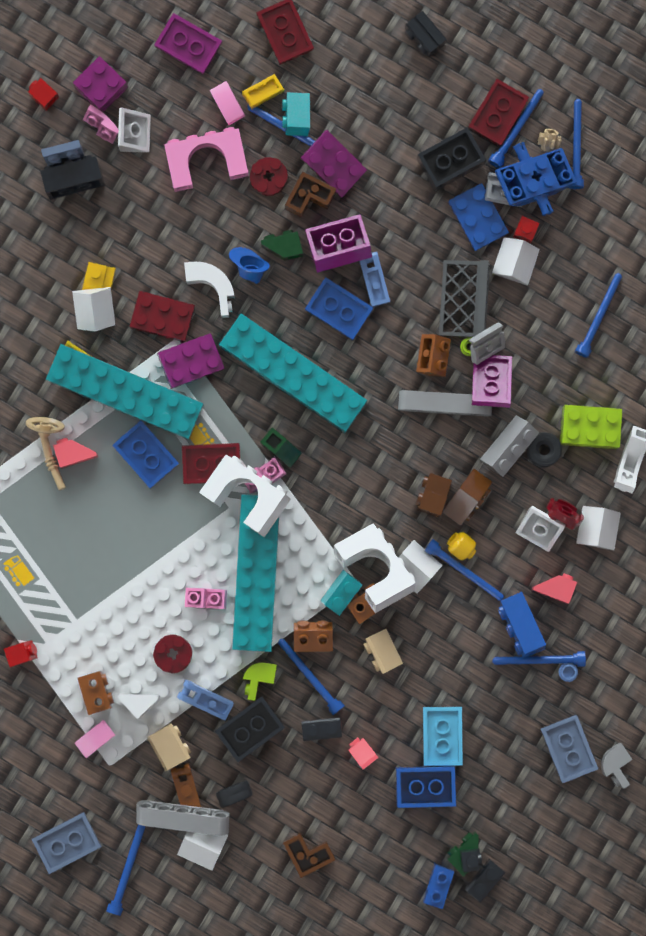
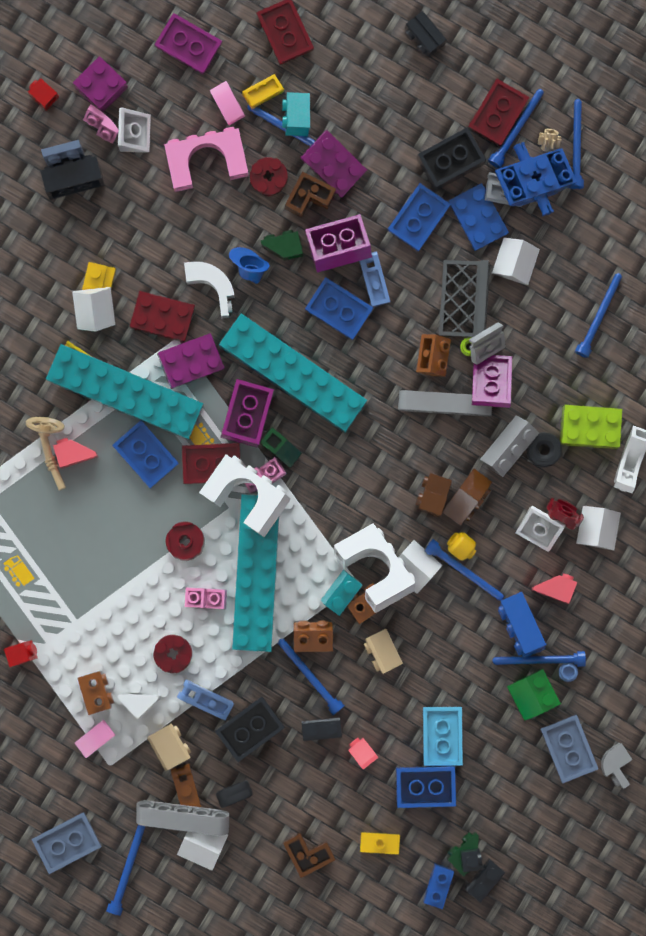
(194, 547): none -> dark red plate
(247, 413): none -> magenta brick
(258, 673): lime brick -> none
(379, 843): none -> yellow plate
(419, 217): none -> blue plate
(526, 229): red brick -> none
(533, 695): none -> green slope

